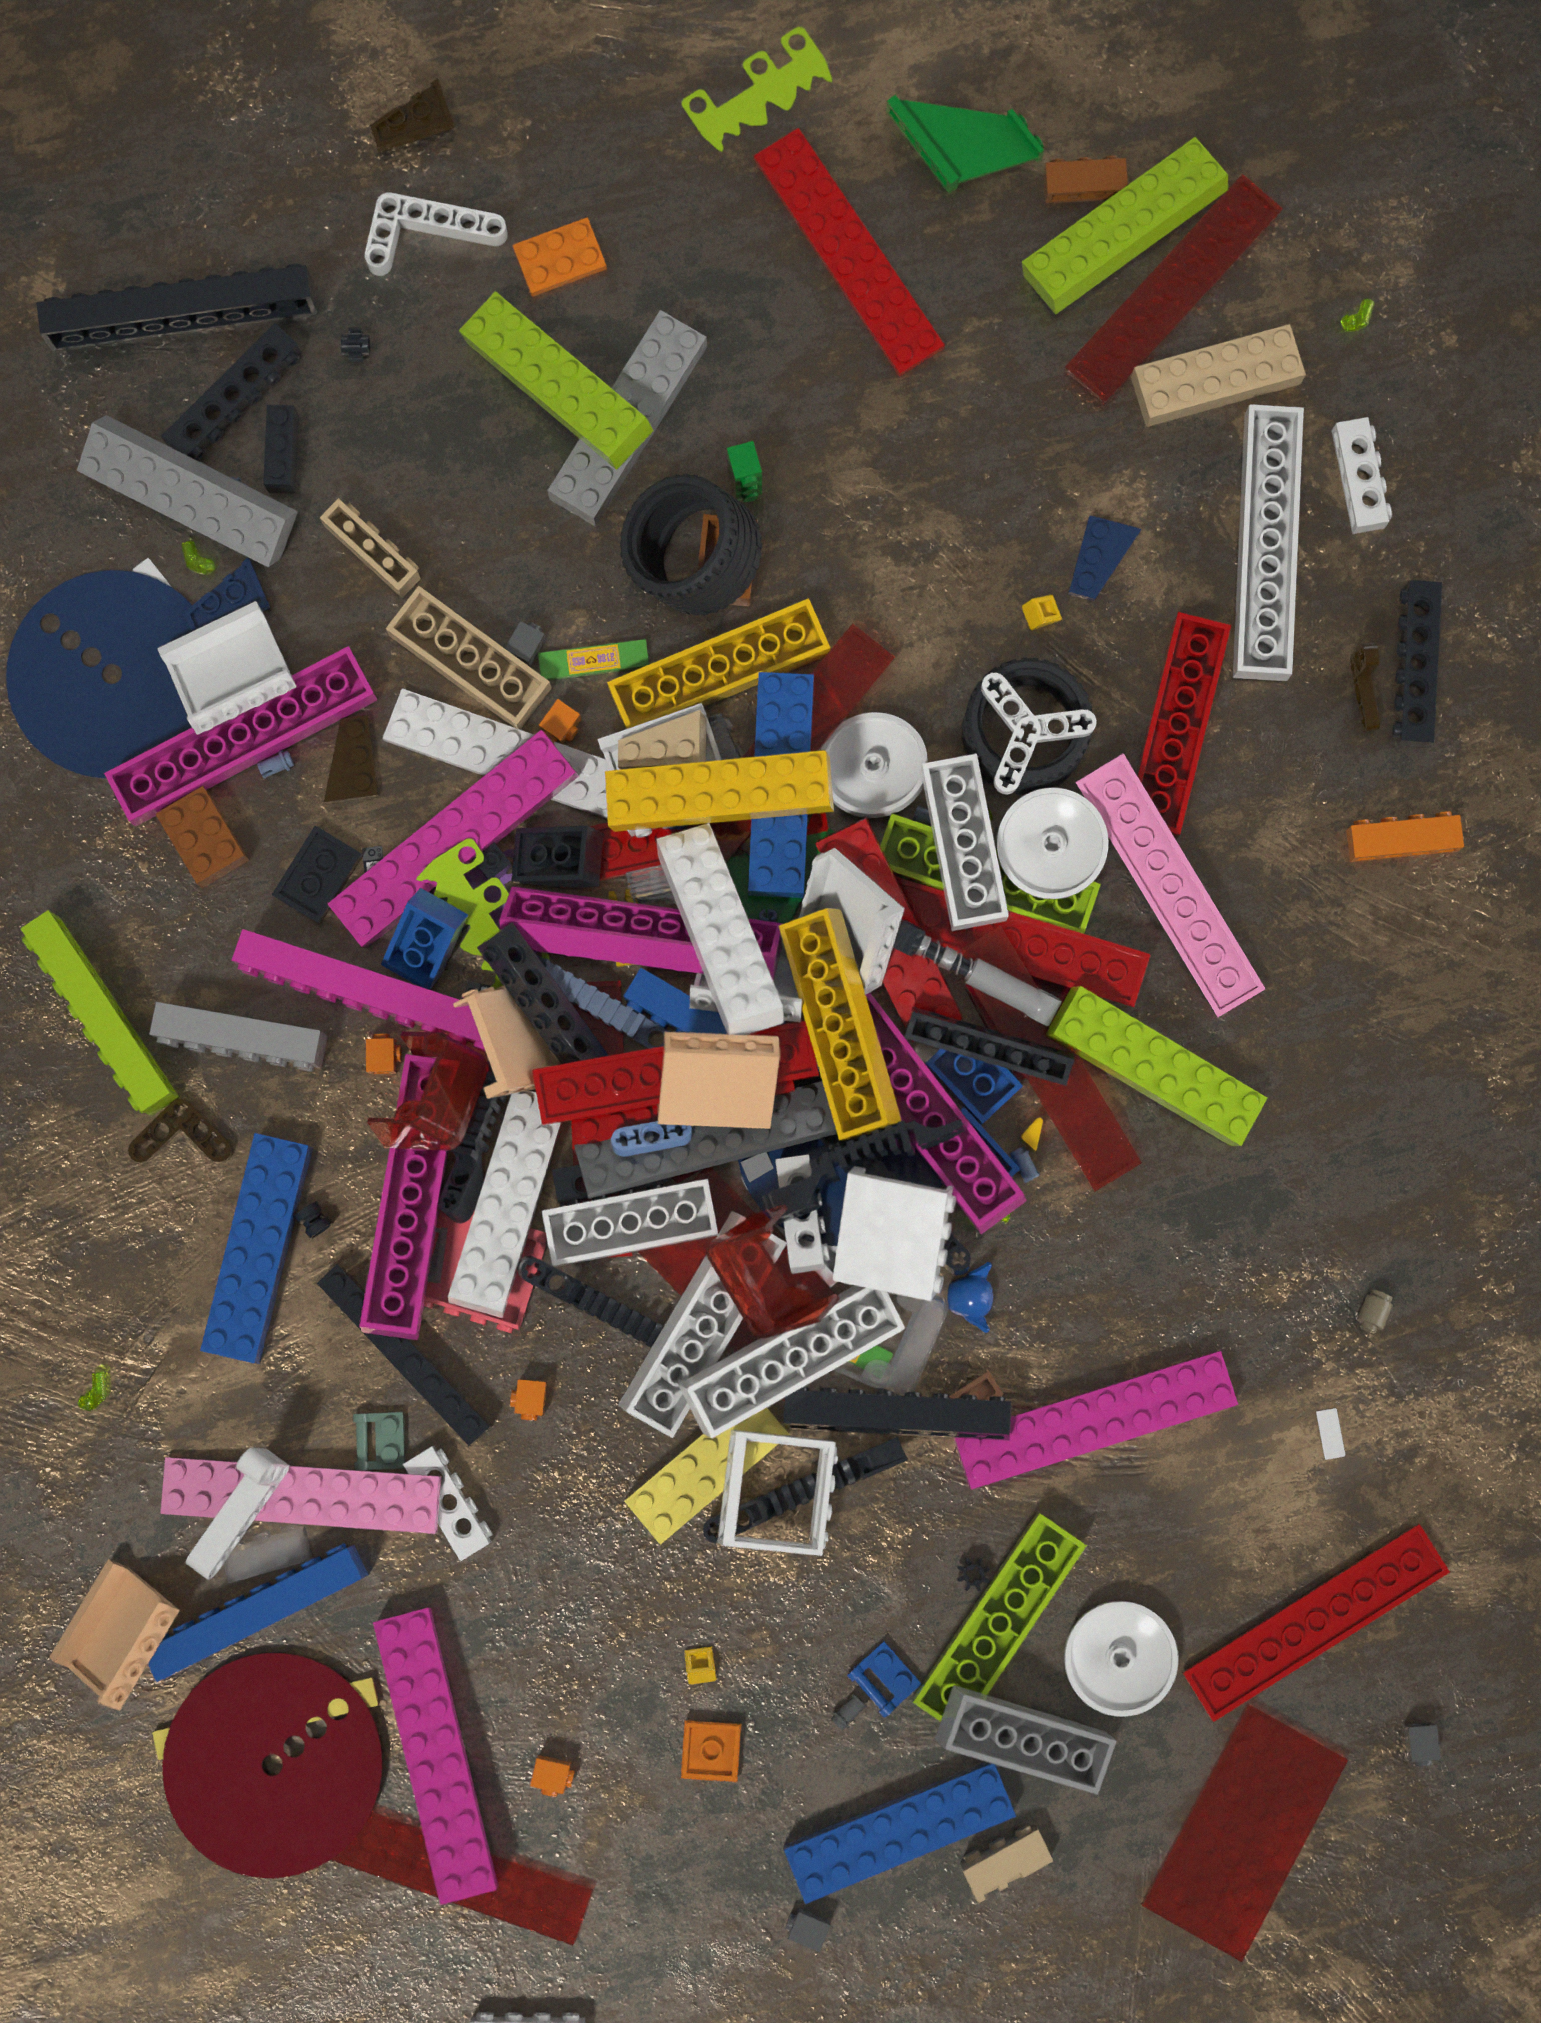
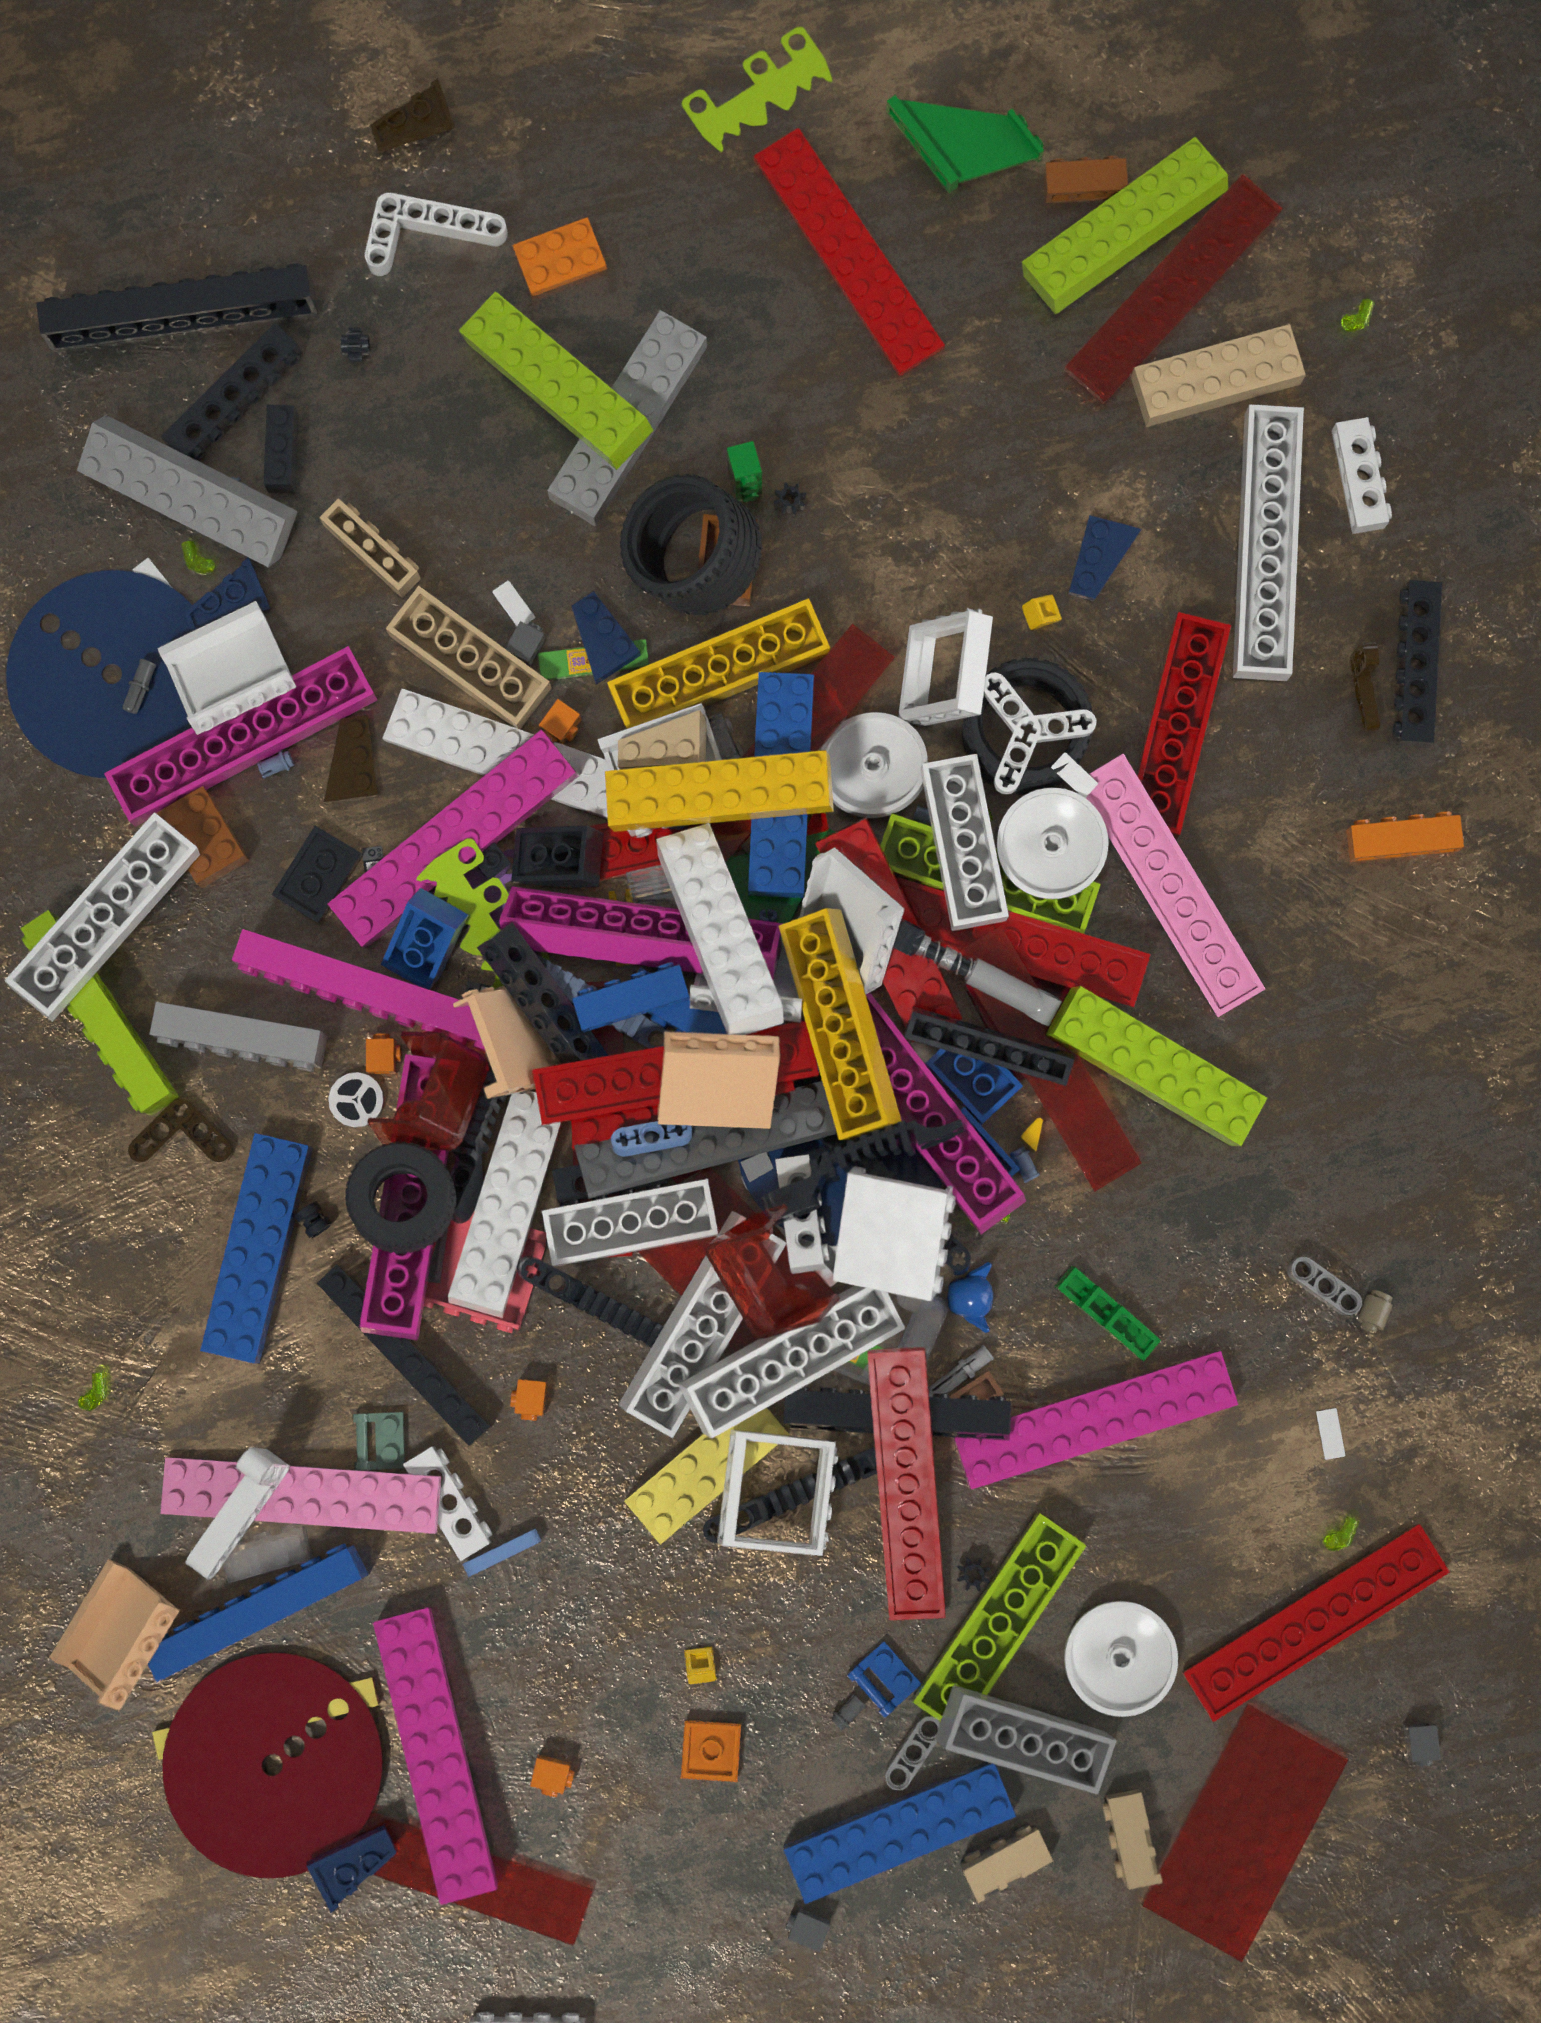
(102, 917): none -> white brick
(138, 686): none -> dark grey axle
(348, 1865): none -> dark blue wing
(356, 1099): none -> white tile
(377, 1168): none -> black tyre
(502, 1552): none -> medium blue beam
(513, 603): none -> white sticker
(603, 638): none -> dark blue wing
(631, 998): none -> blue brick
(784, 504): none -> black gear
(906, 1483): none -> plate
(908, 1765): none -> light grey beam
(919, 662): none -> white window
(964, 1370): none -> light grey pin
(1075, 775): none -> white sticker
(1107, 1313): none -> green slope
(1131, 1839): none -> tan wedge
(1337, 1290): none -> light grey beam
(1342, 1538): none -> clear neon green arm

